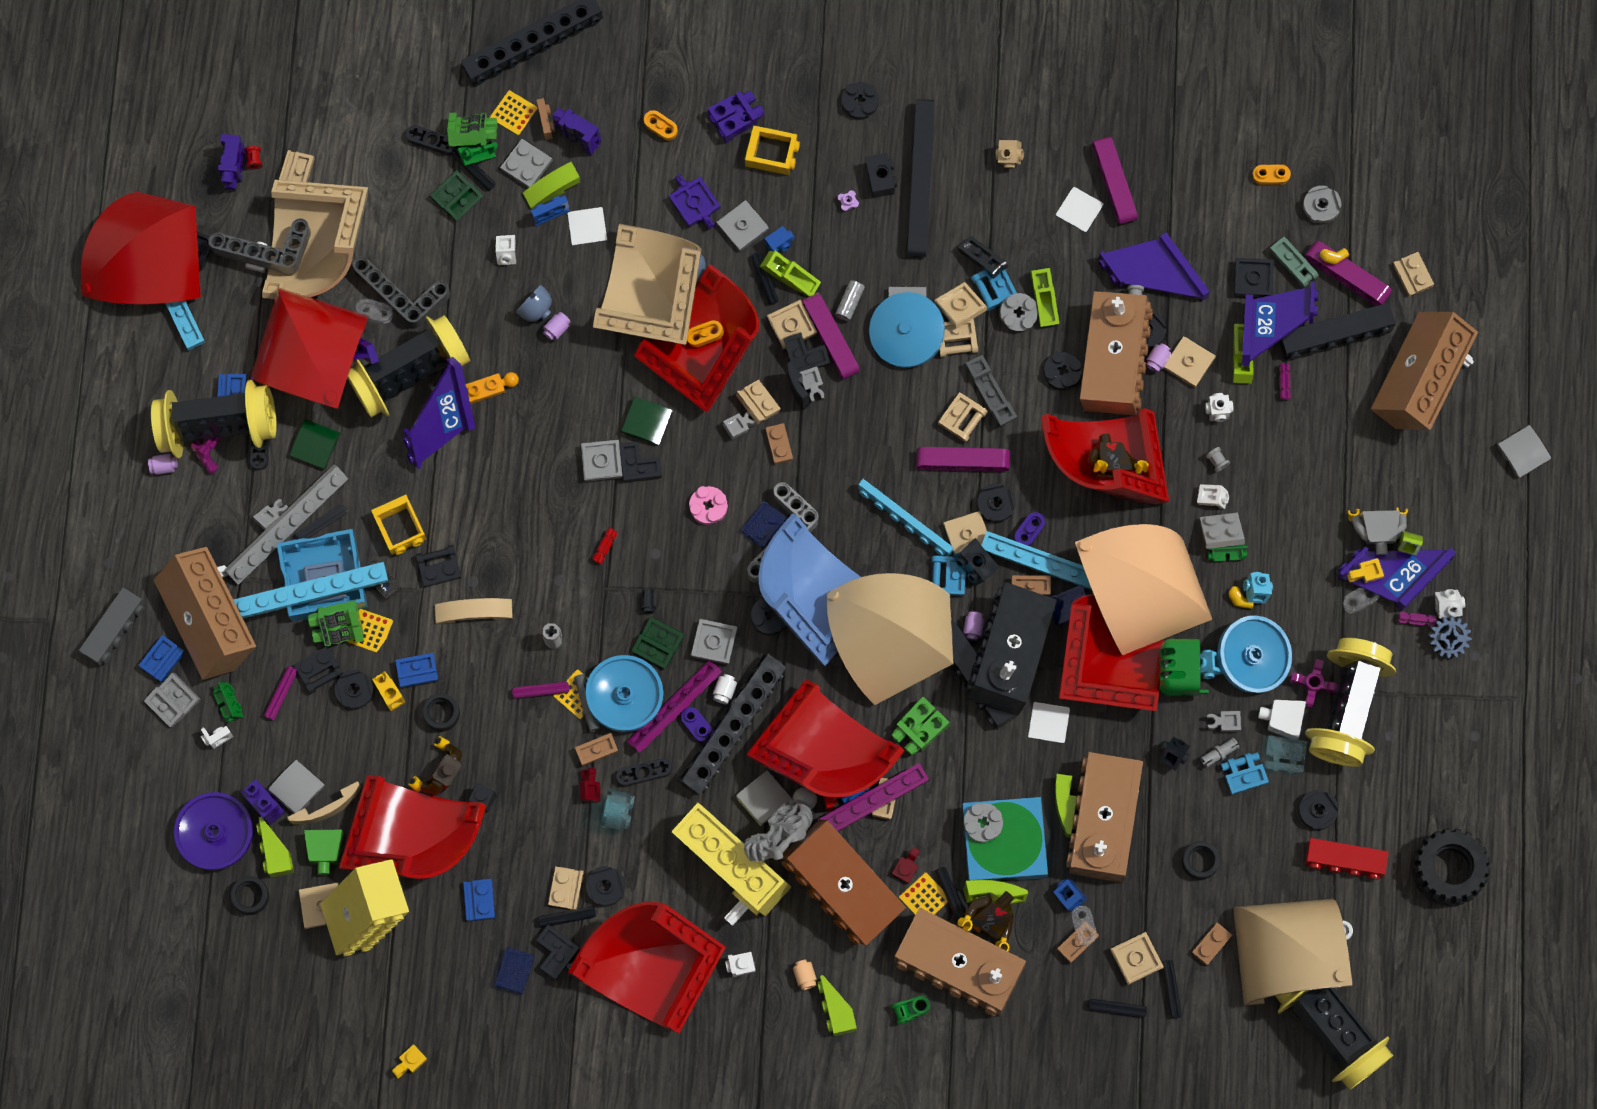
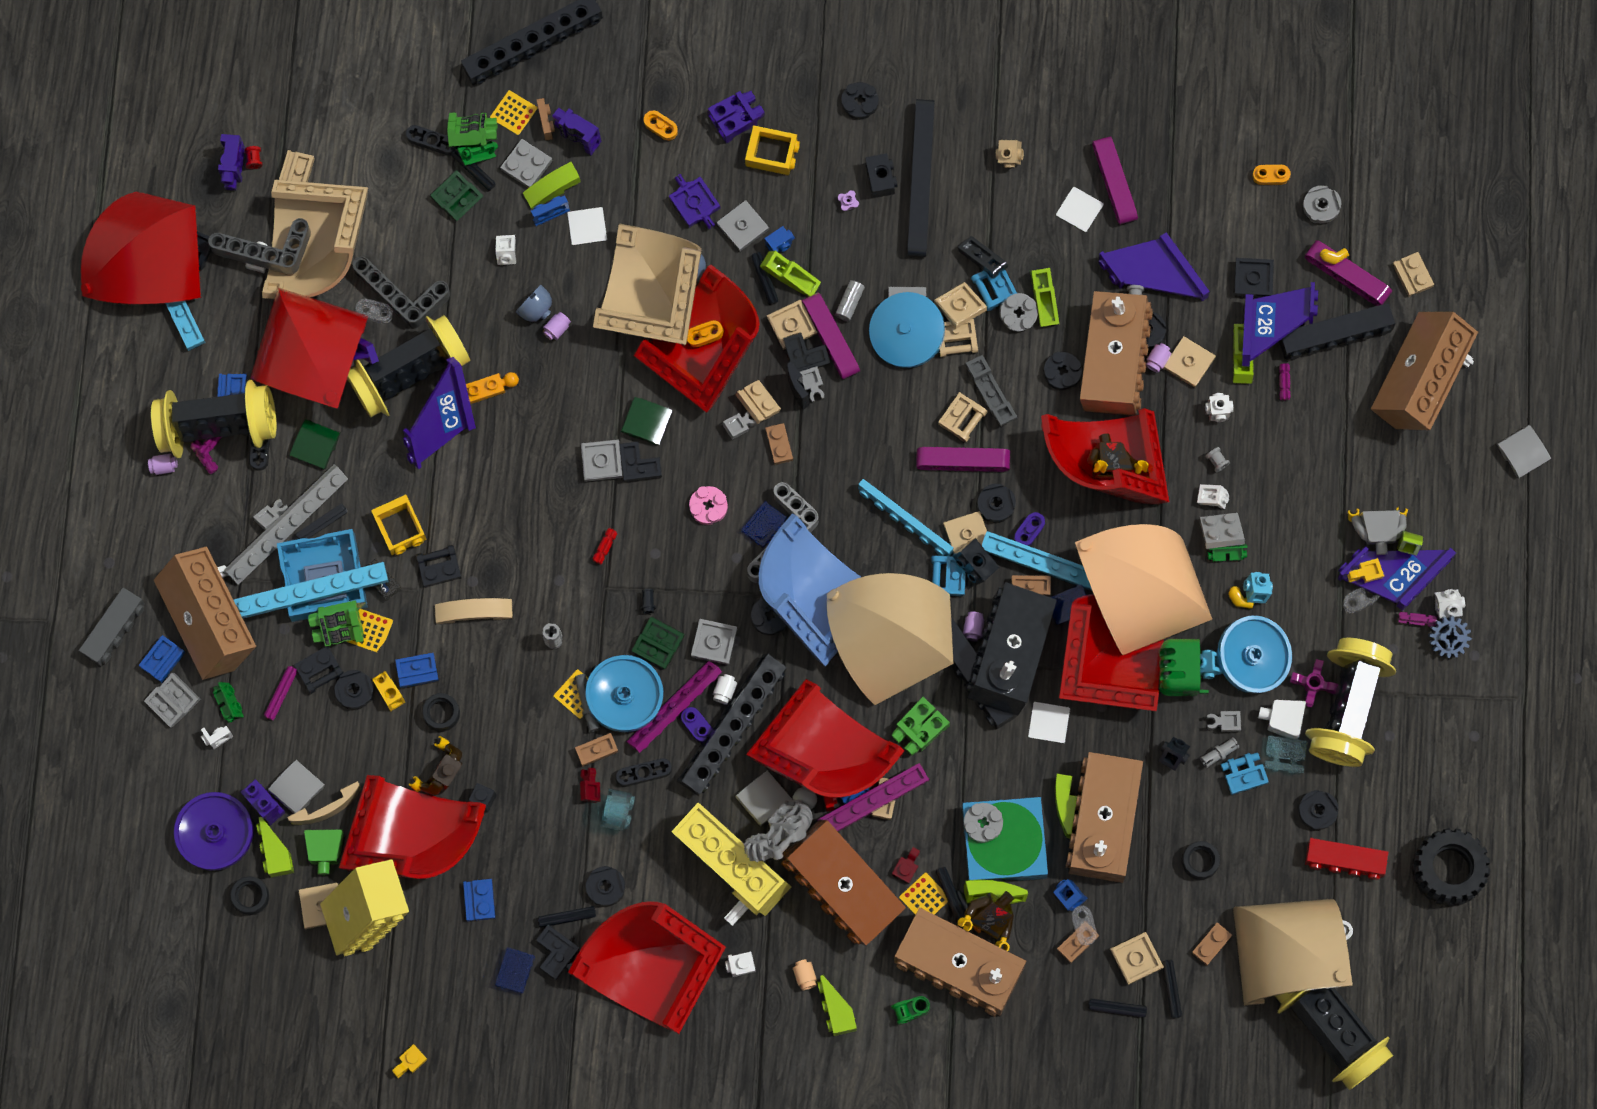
(540, 690): magenta axle -> none
(565, 888): tan plate -> none
(1293, 261): sand green plate -> none

